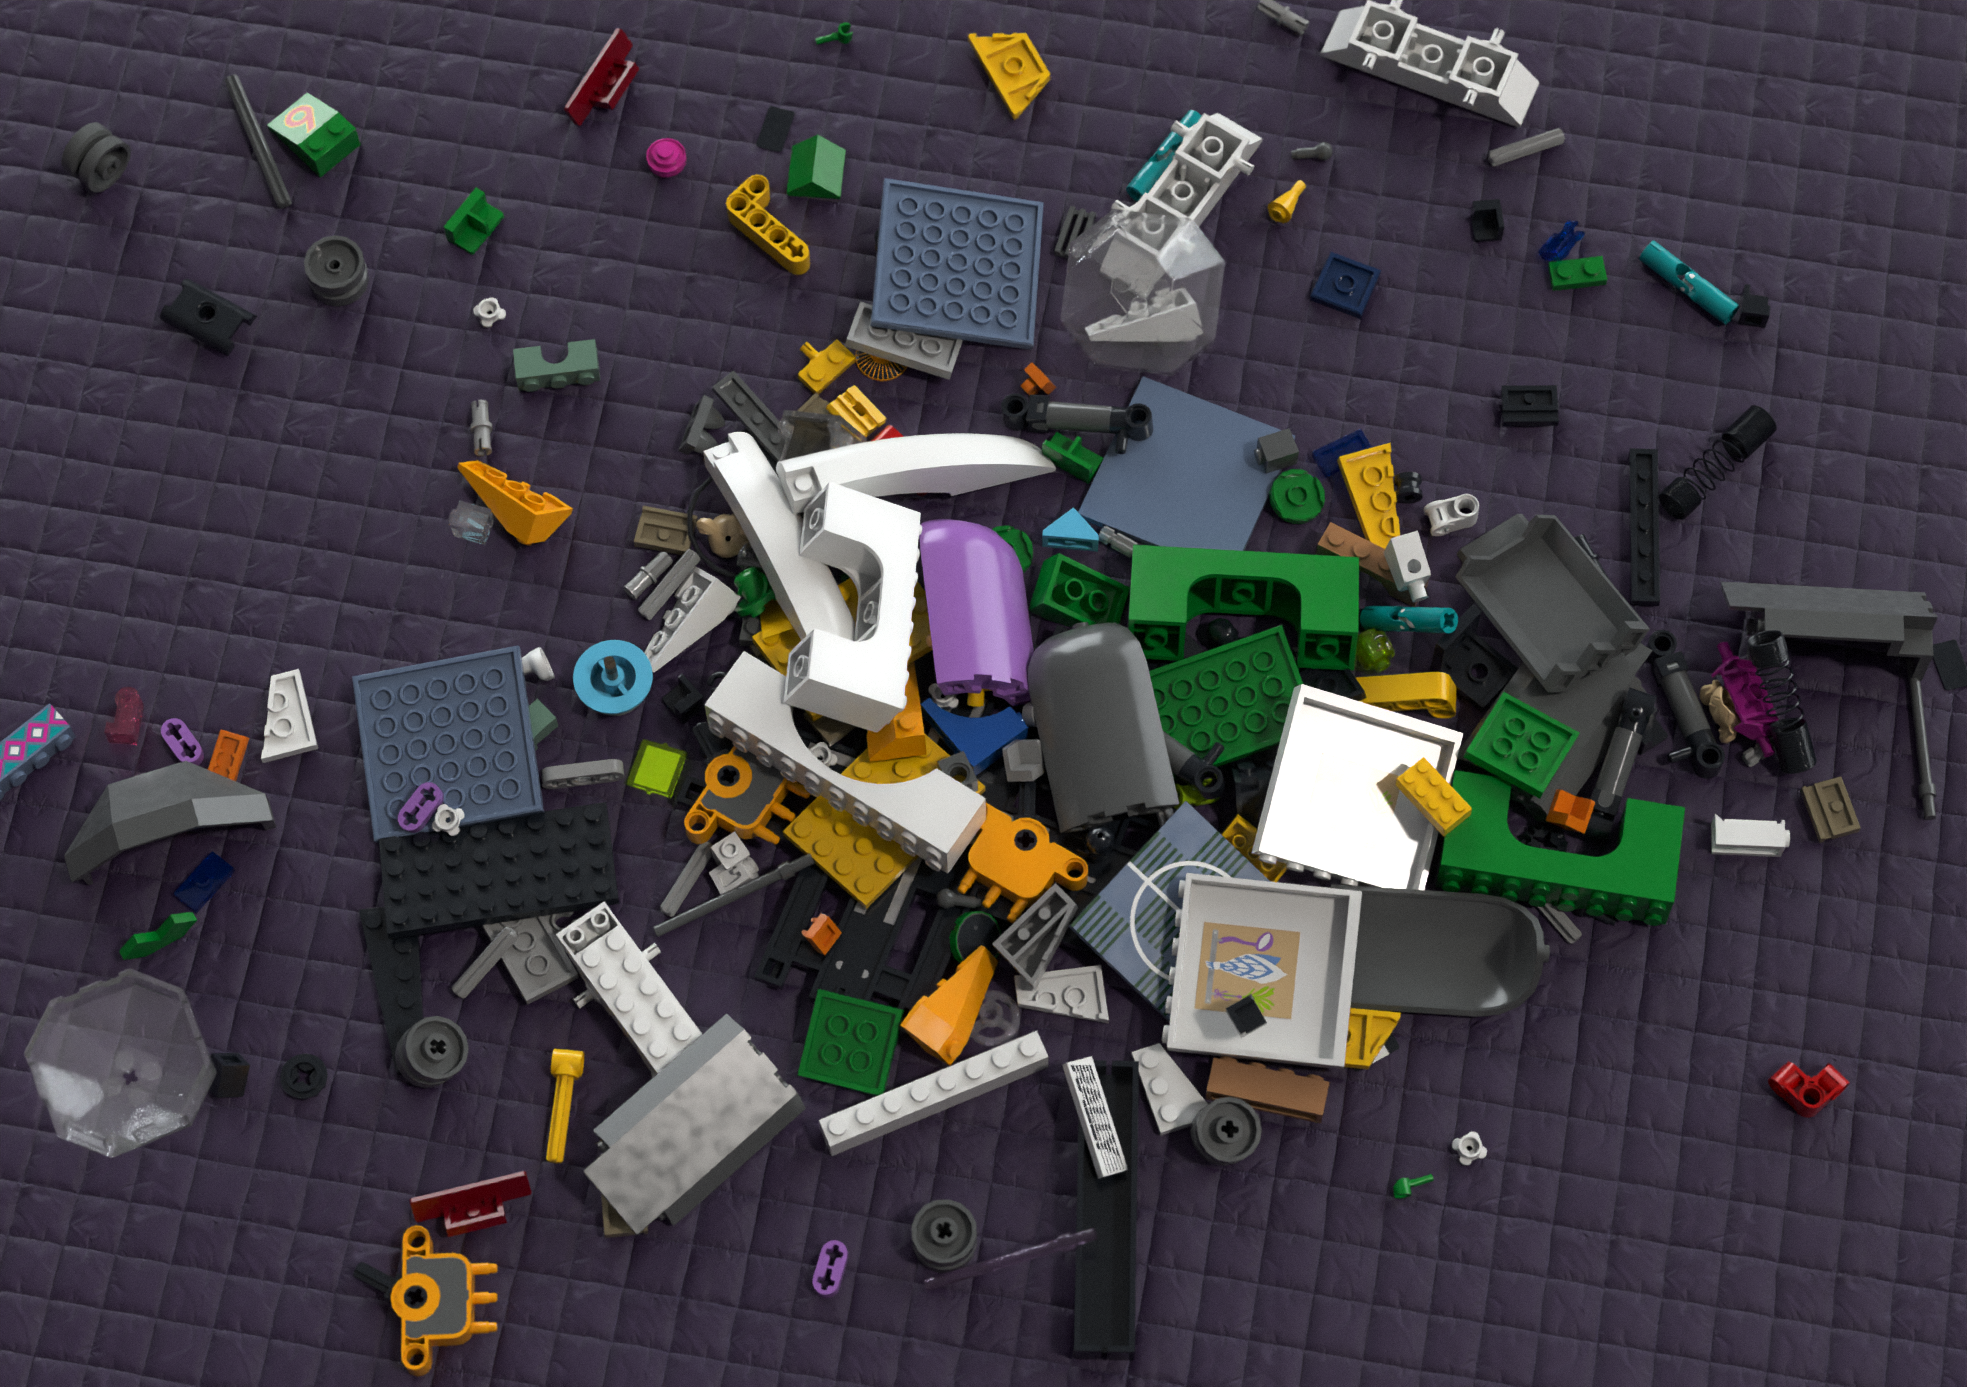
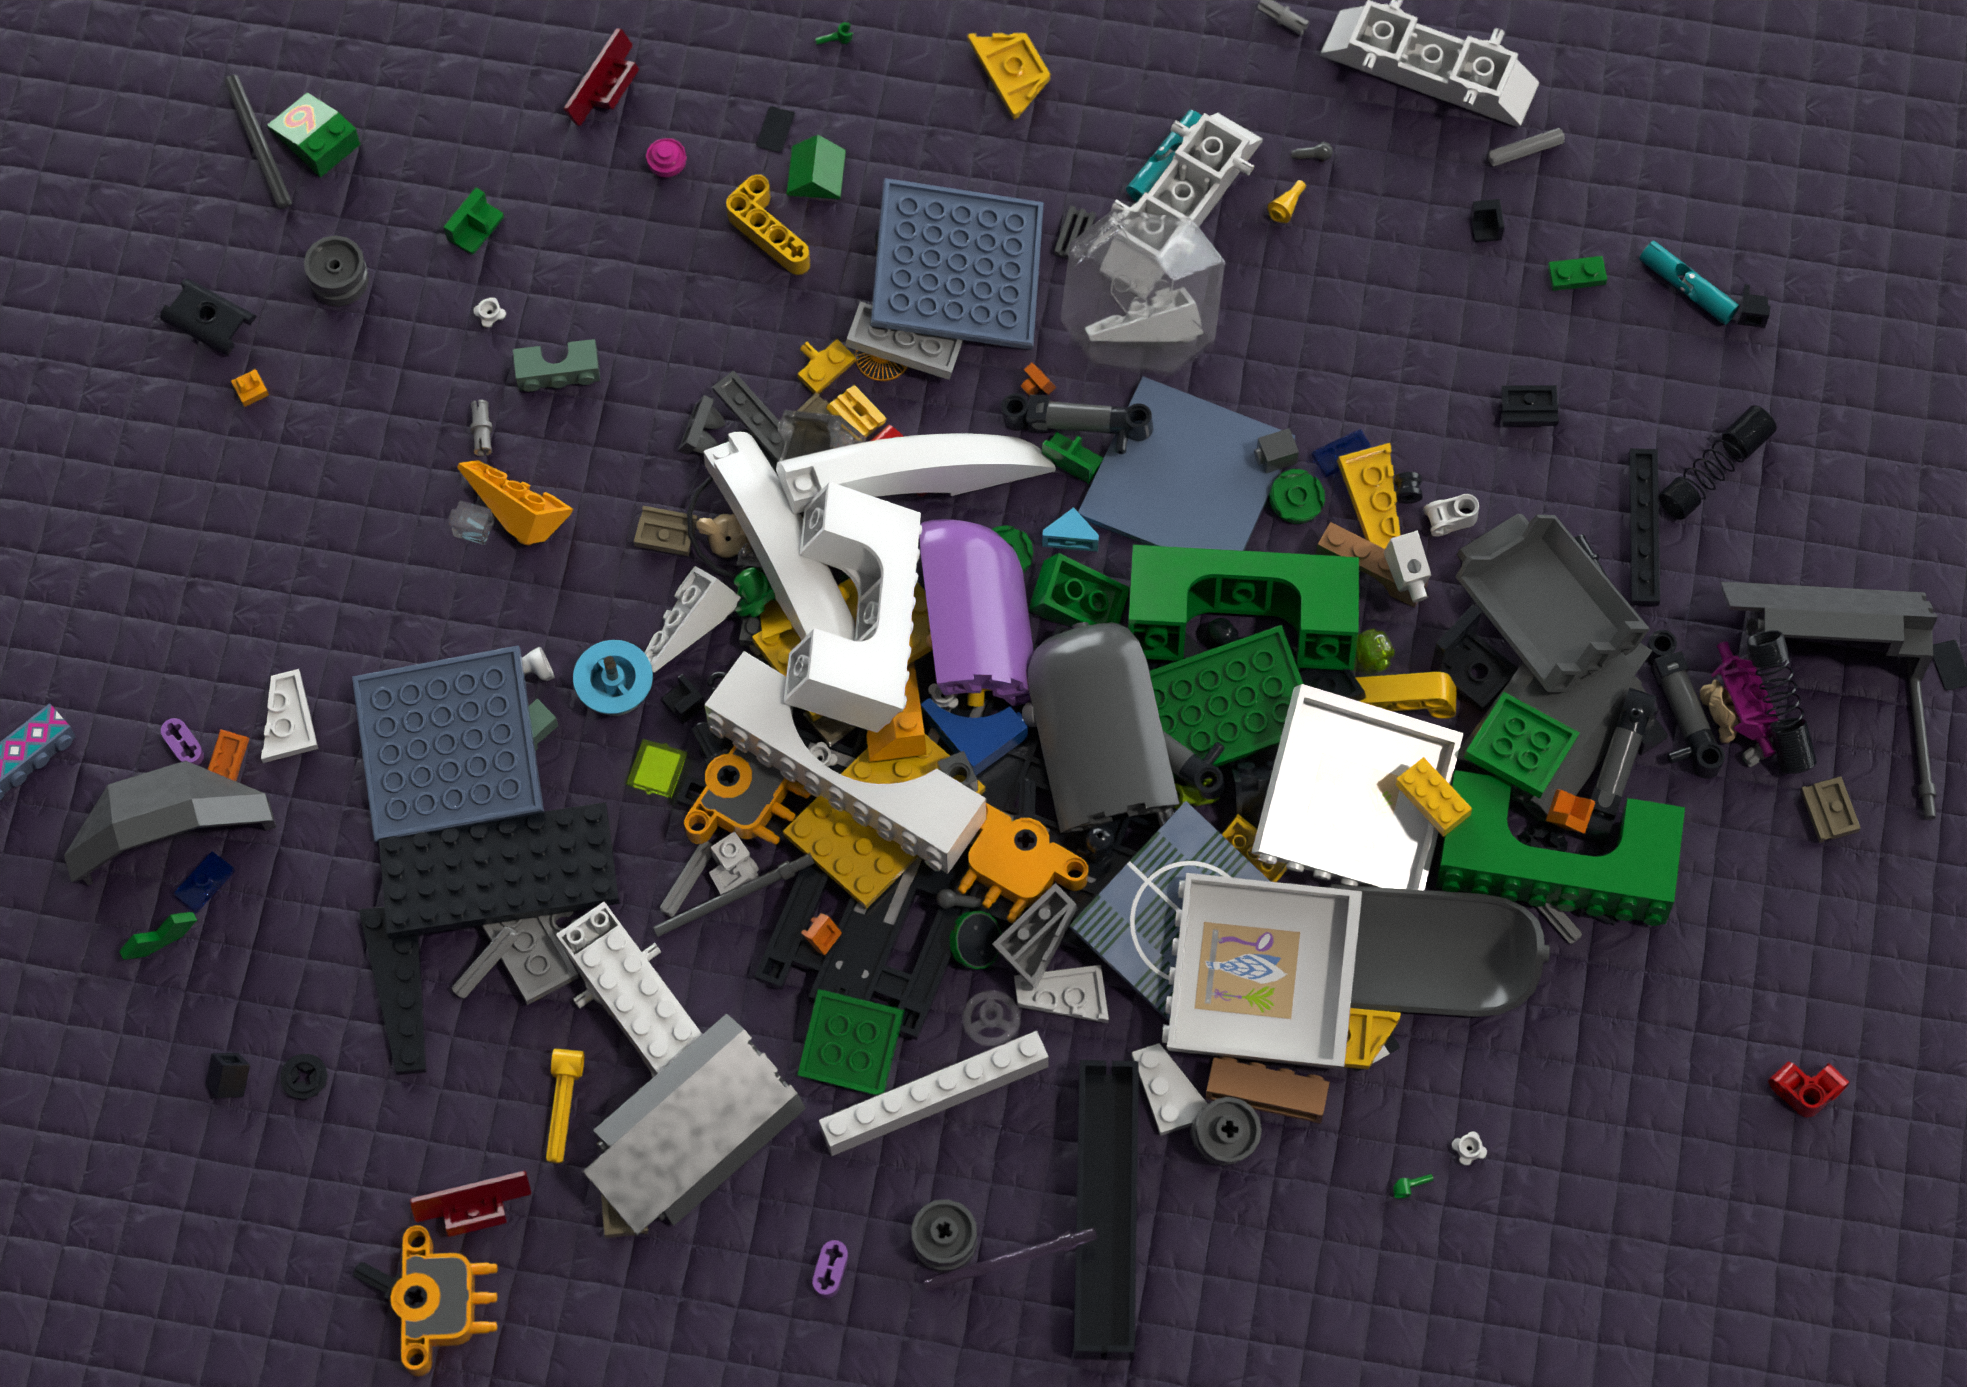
(96, 157): dark grey wheel -> none
(109, 1031): clear windscreen -> none
(127, 718): clear pink leg -> none
(250, 388): none -> light orange tile
(415, 803): medium lavender beam -> none
(428, 1068): dark grey wheel -> none
(442, 814): white plate -> none
(582, 774): light grey beam -> none
(648, 575): light grey axle -> none
(669, 584): light grey axle -> none
(947, 1017): light orange wedge -> none
(1023, 760): light grey panel -> none
(1095, 1117): white tile -> none
(1118, 541): light grey axle -> none
(1246, 1016): black panel -> none
(1345, 285): dark blue tile -> none
(1409, 619): teal piece -> none
(1561, 243): clear blue plate -> none
(1748, 837): white window -> none

